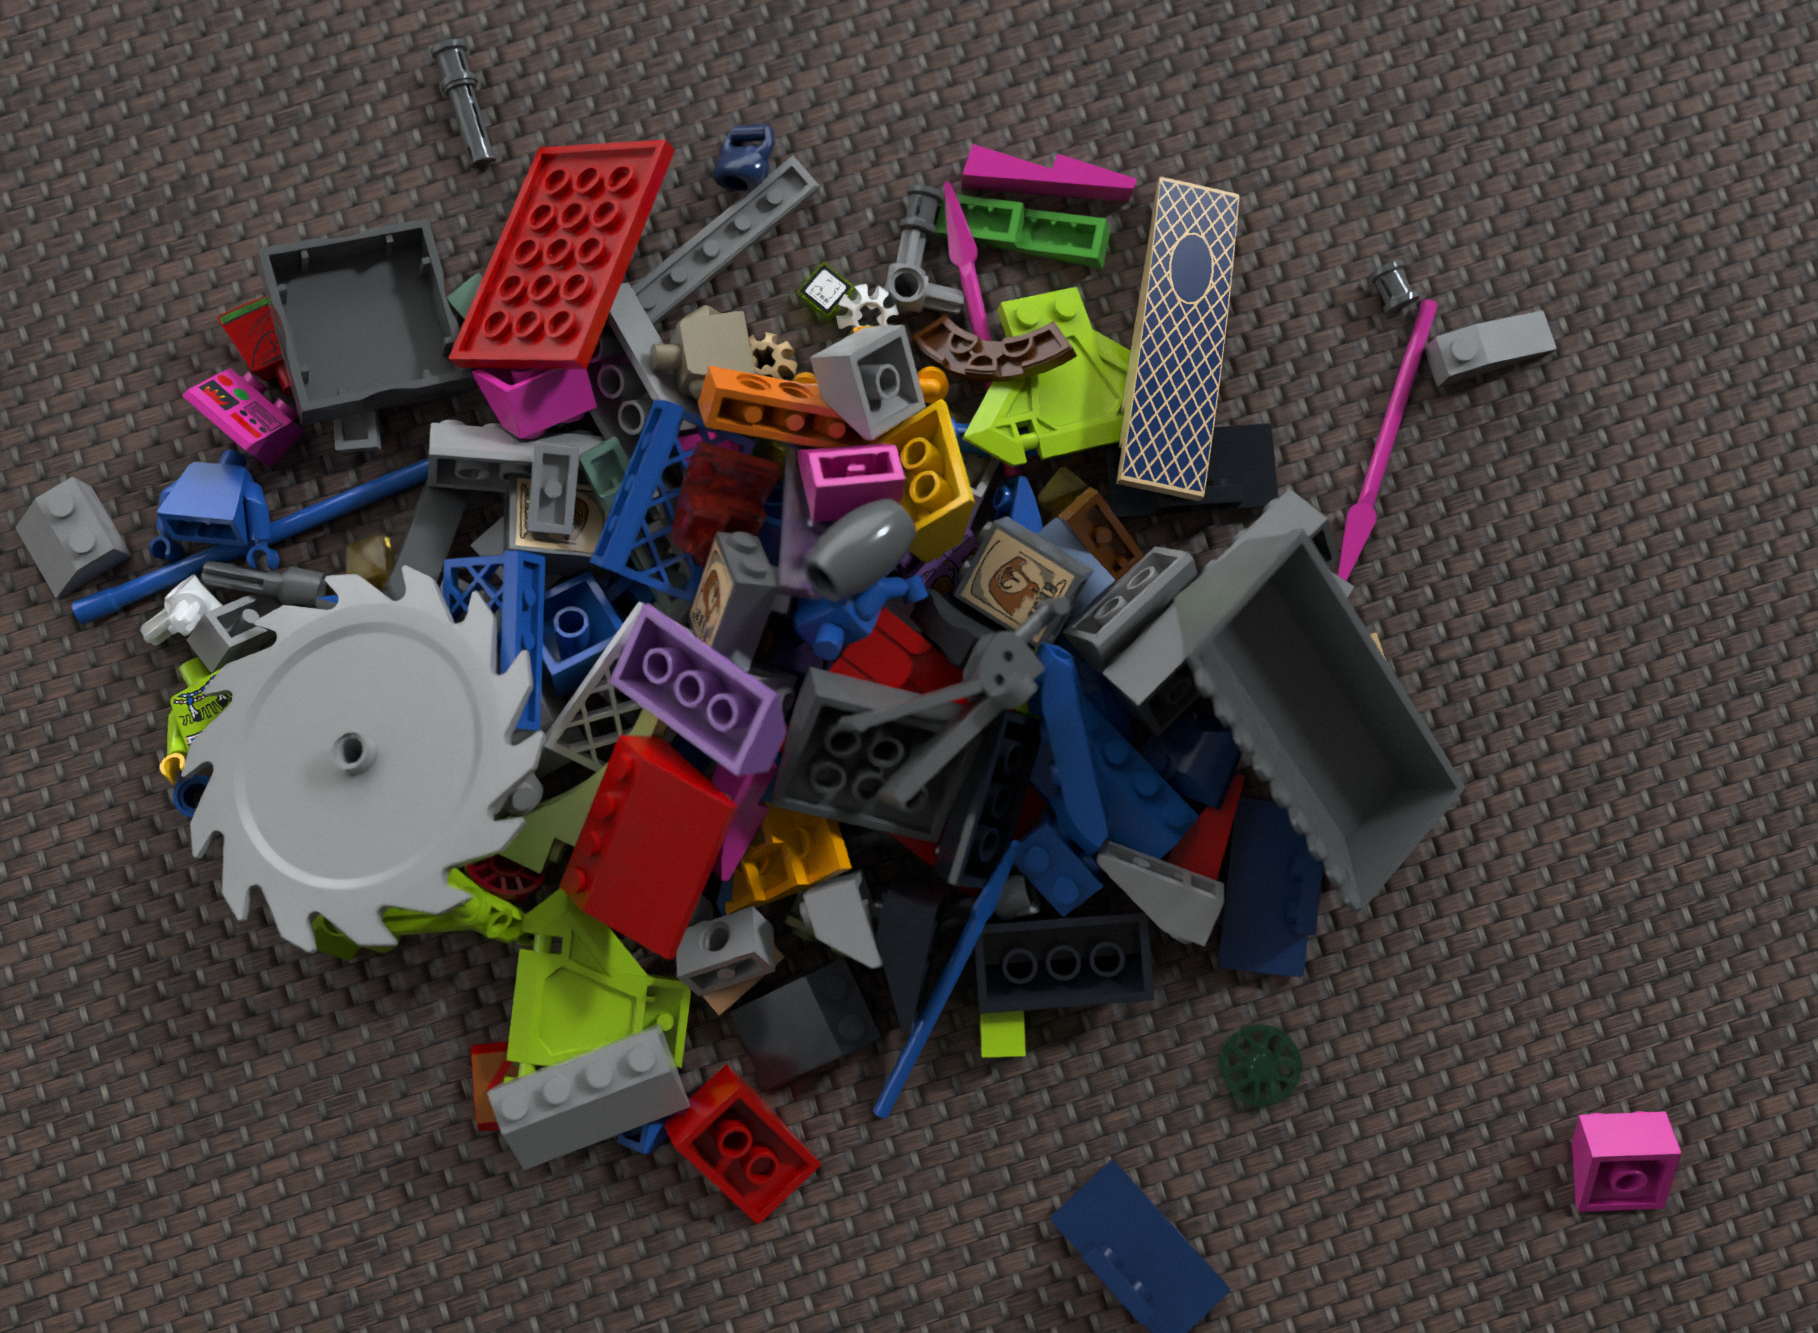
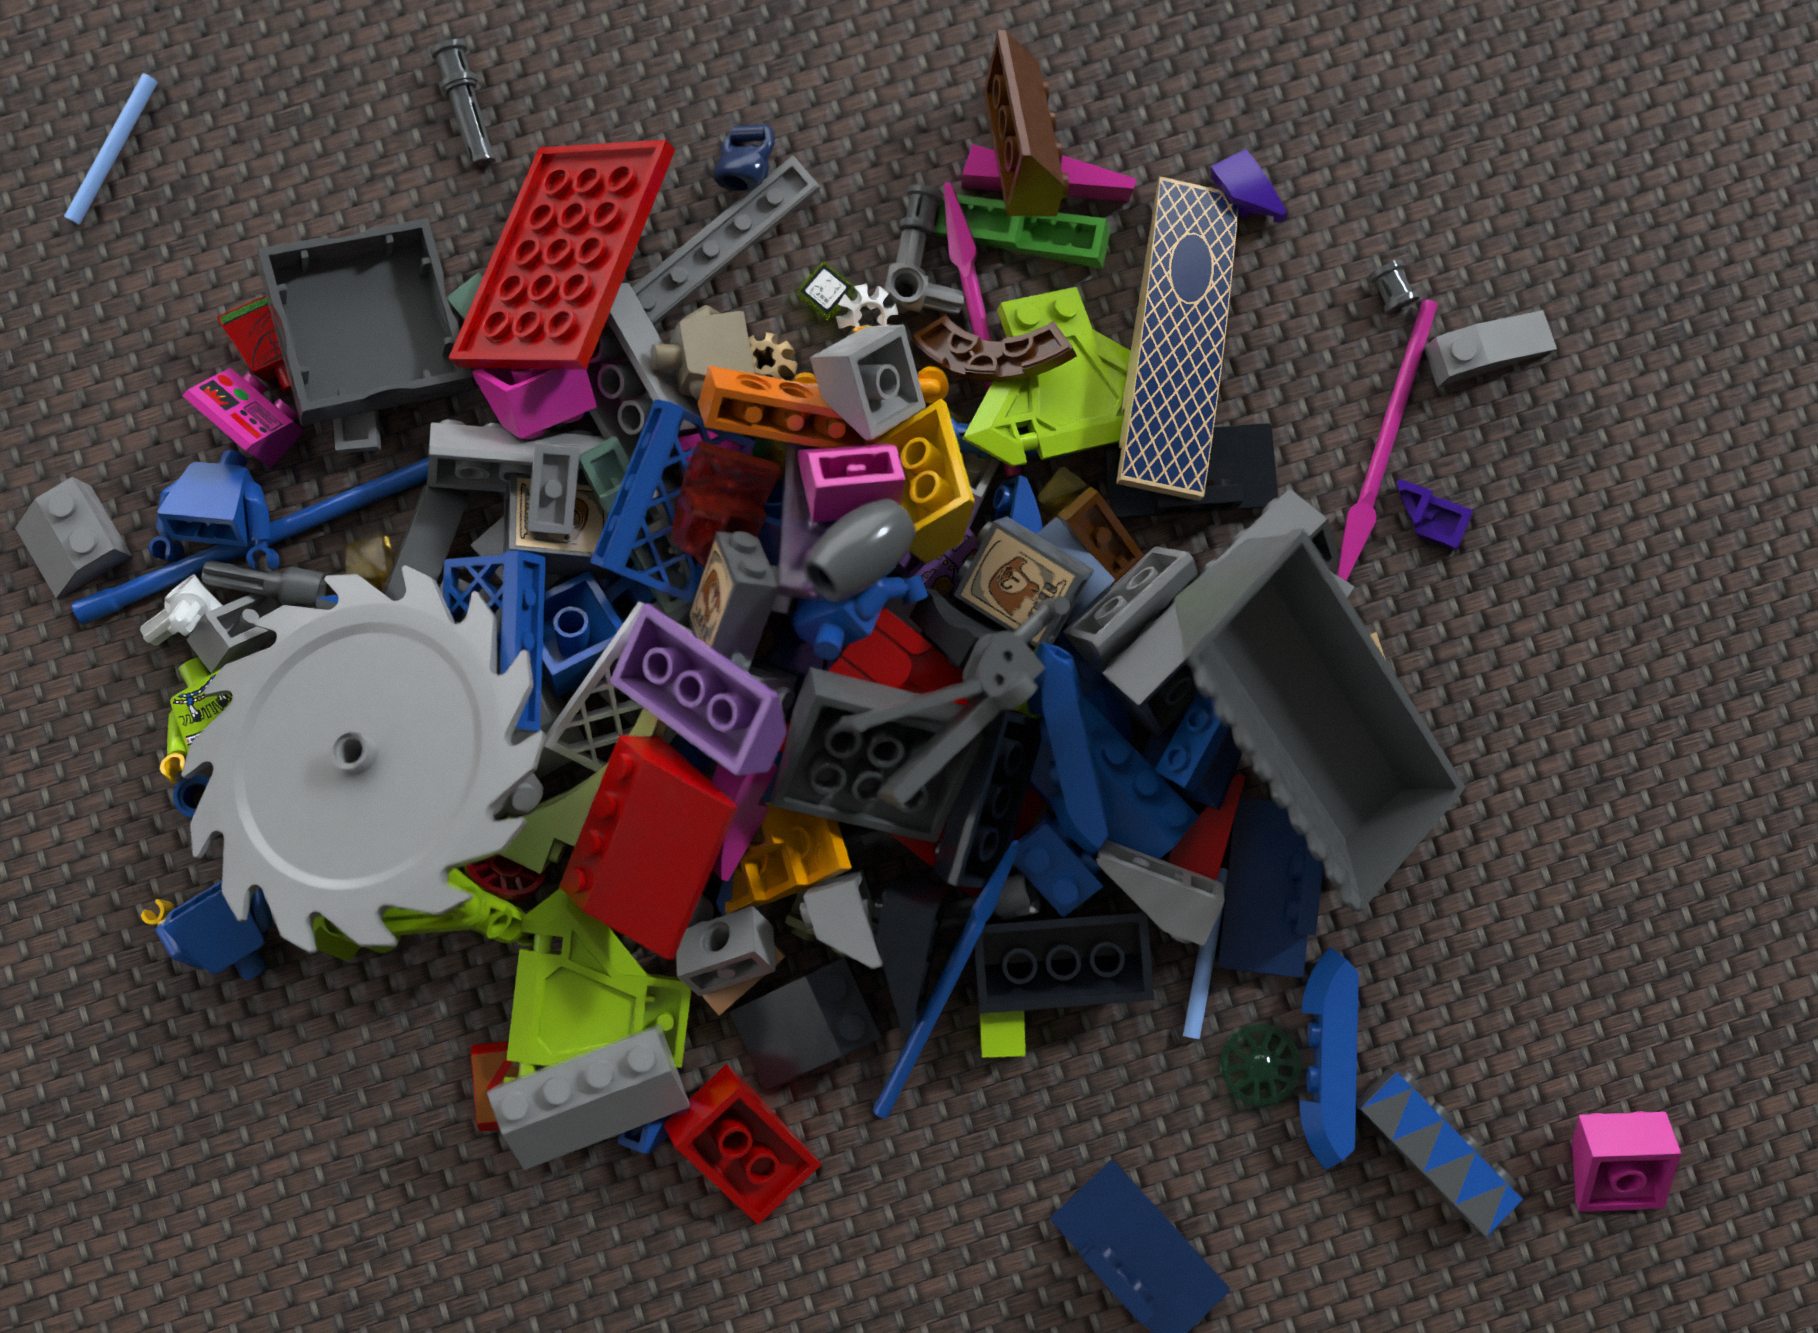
(110, 149): none -> light blue bar
(210, 935): none -> blue torso
(1023, 131): none -> reddish brown slope
(1193, 744): none -> blue hinge
(1202, 975): none -> light blue bar
(1247, 186): none -> dark purple slope
(1331, 1114): none -> blue brick
(1434, 517): none -> dark purple slope
(1438, 1152): none -> brick

